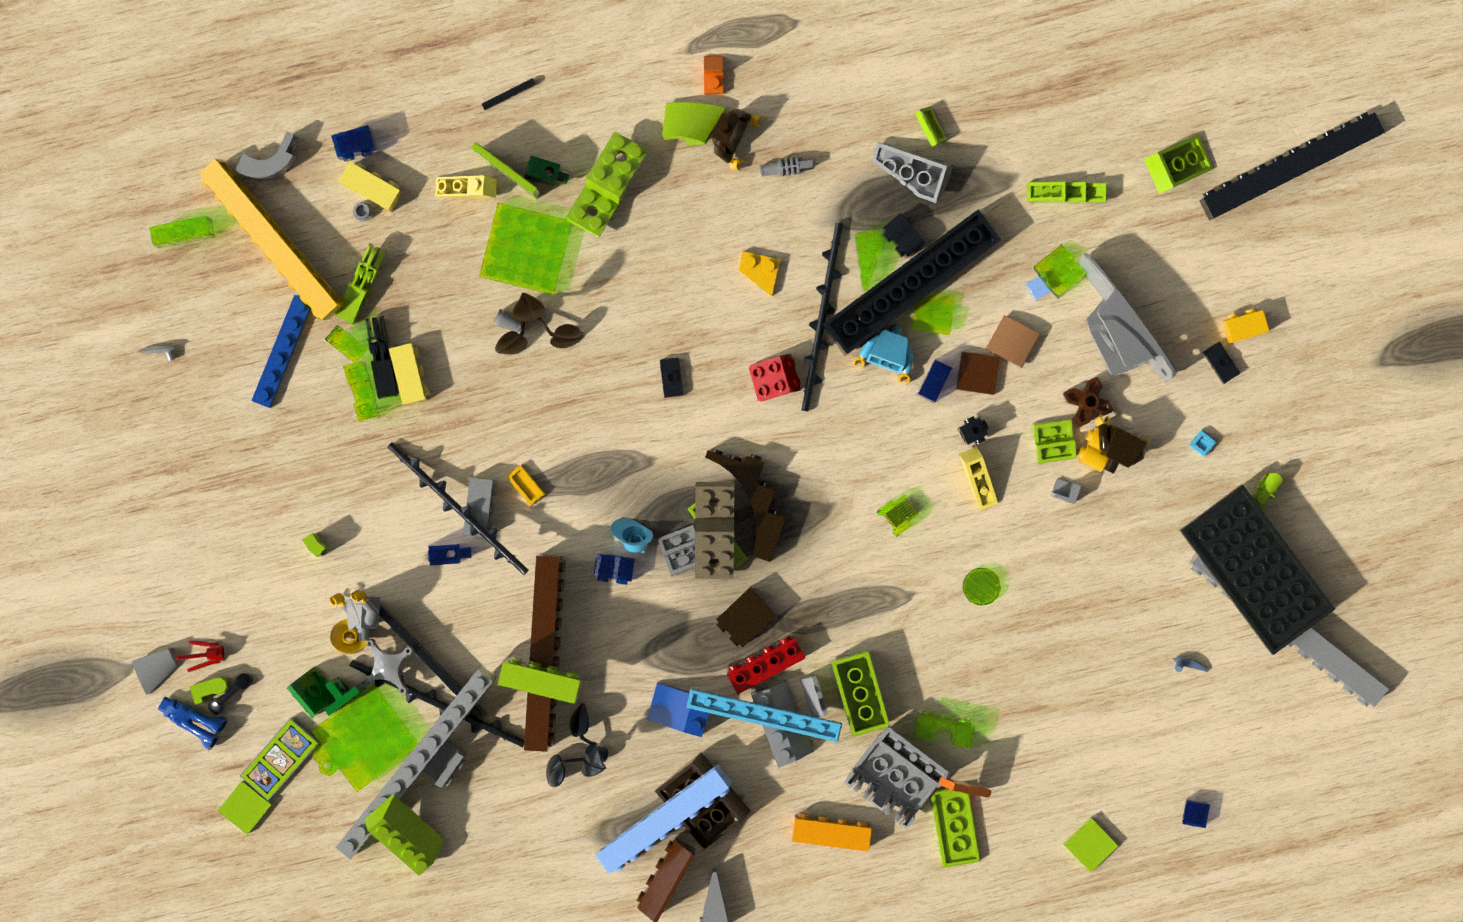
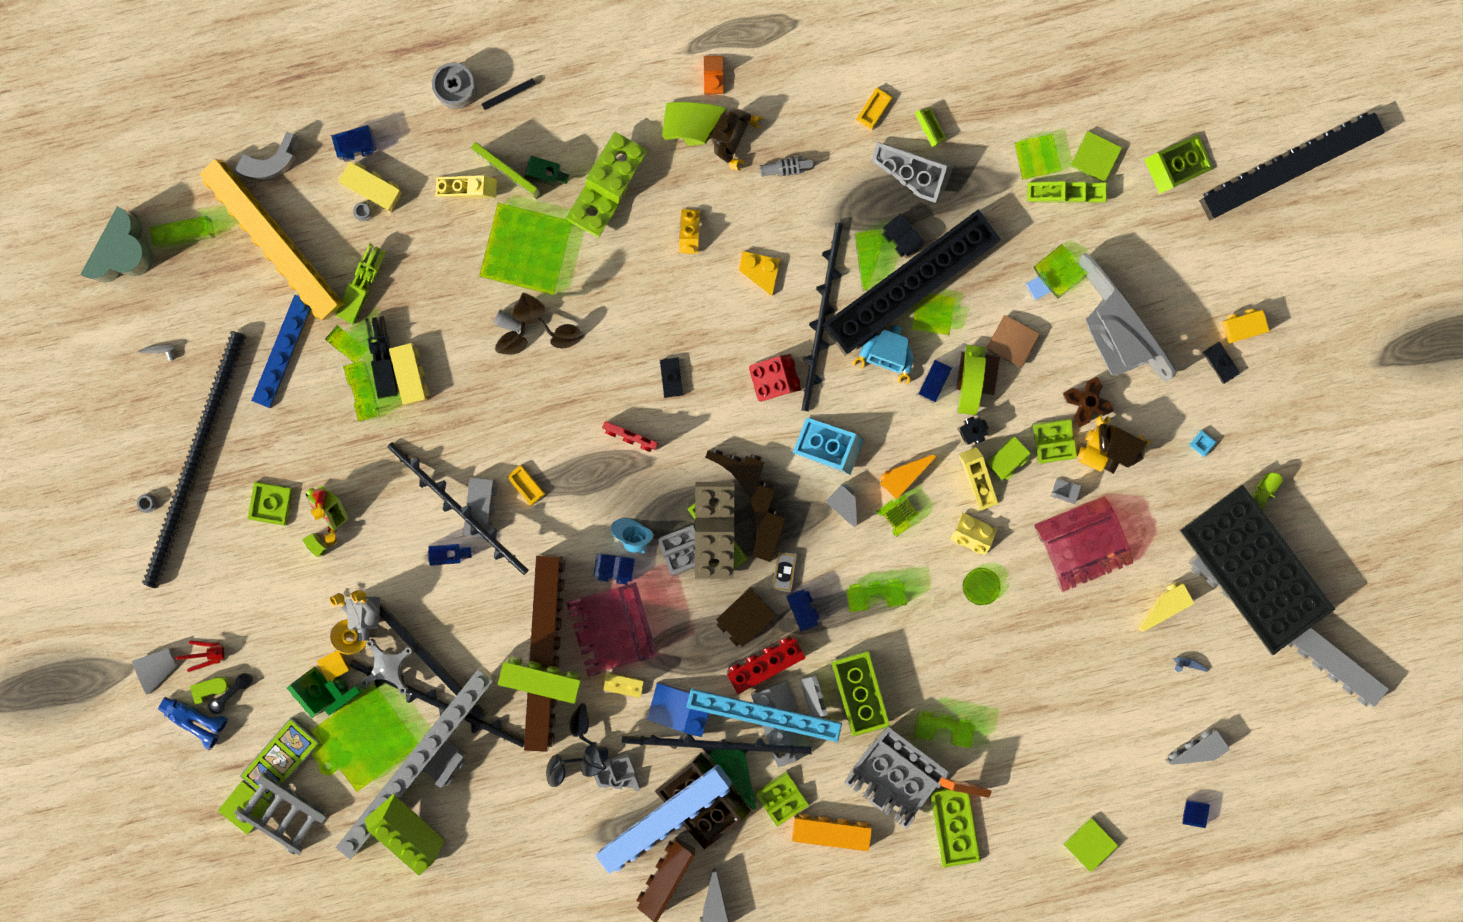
(119, 250): none -> sand green brick
(140, 503): none -> light grey plate
(193, 460): none -> black piece
(270, 503): none -> lime tile
(282, 793): none -> light grey fence
(329, 509): none -> torso
(333, 665): none -> yellow piece
(446, 77): none -> light grey wheel
(613, 628): none -> clear pink slope
(618, 773): none -> light grey slope
(623, 684): none -> light yellow bracket
(629, 437): none -> wing
(689, 231): none -> yellow bracket
(708, 746): none -> black plant
(735, 766): none -> green wing
(781, 798): none -> lime slope
(784, 571): none -> tile
(801, 609): none -> clear blue brick
(828, 445): none -> medium azure slope
(844, 504): none -> light grey slope
(874, 108): none -> yellow tile
(892, 591): none -> clear neon green arch
(902, 477): none -> light orange slope
(972, 380): none -> lime arch
(974, 534): none -> light yellow bracket
(1008, 458): none -> lime brick
(1037, 156): none -> clear neon green slope
(1084, 542): none -> clear pink slope
(1095, 156): none -> lime tile
(1168, 604): none -> light yellow slope
(1205, 748): none -> light grey slope

